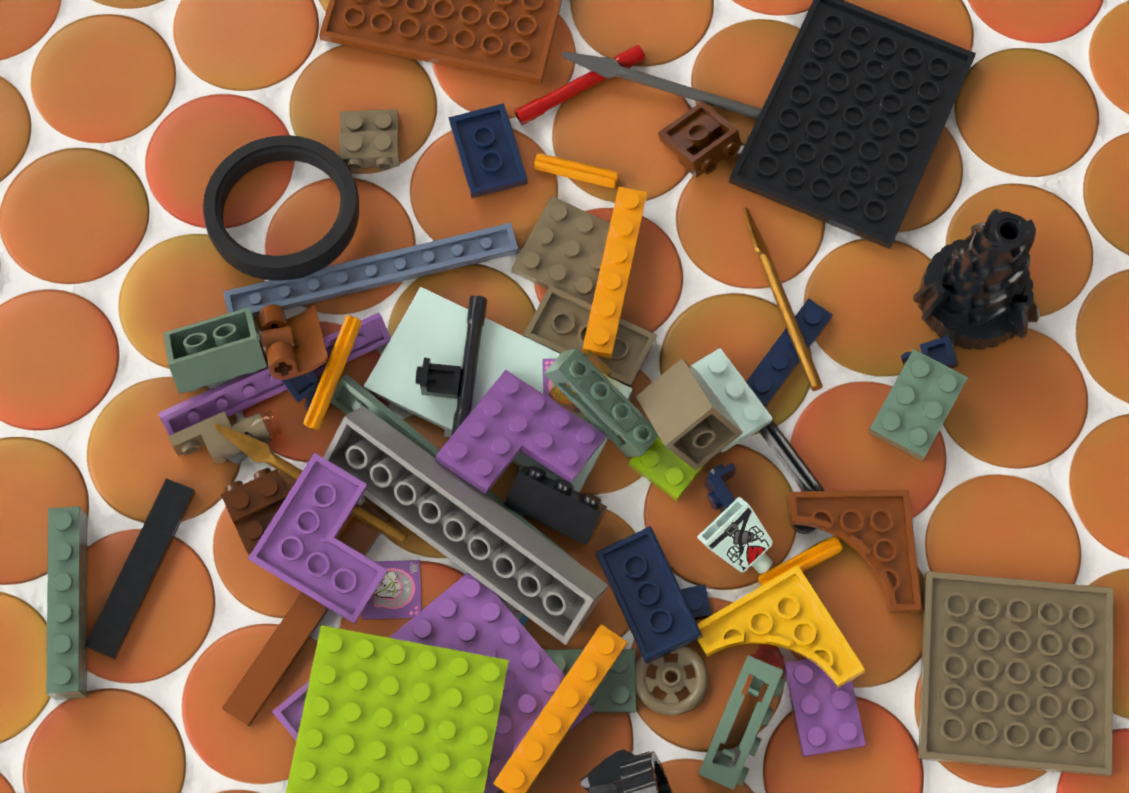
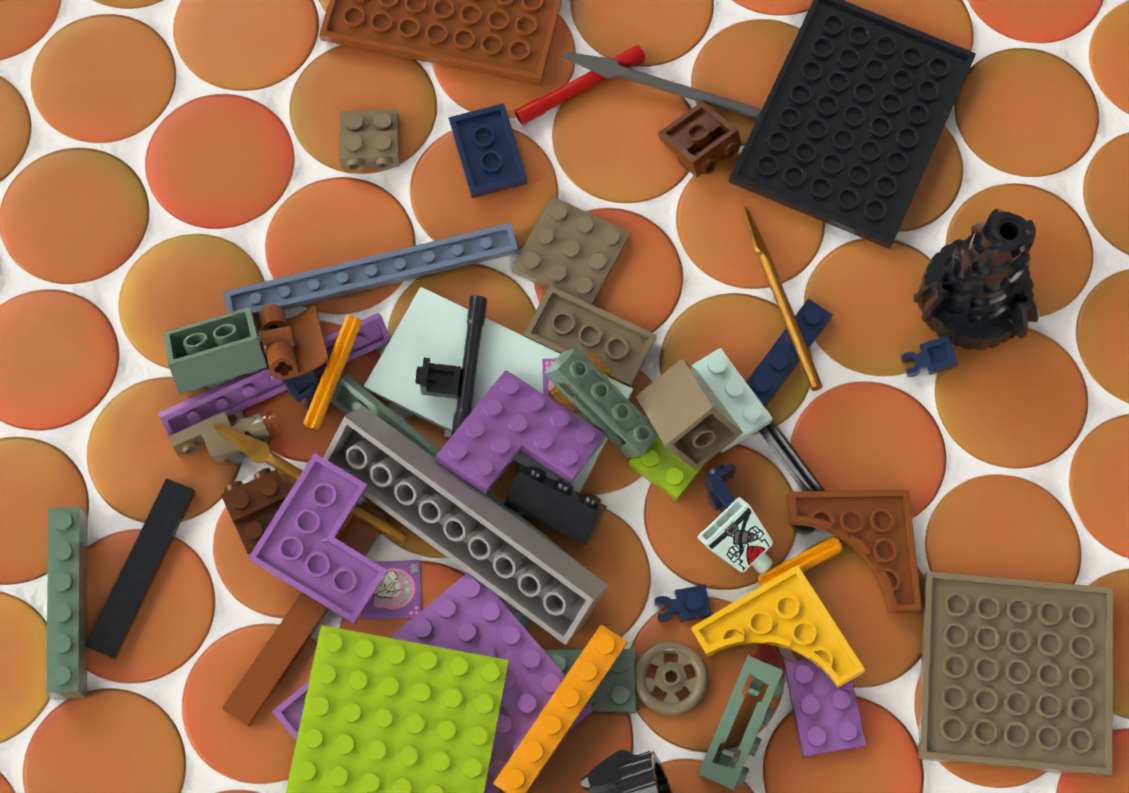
(267, 151): black tyre -> none
(576, 170): light orange axle -> none
(614, 272): light orange plate -> none
(648, 595): dark blue tile -> none
(917, 405): sand green brick -> none

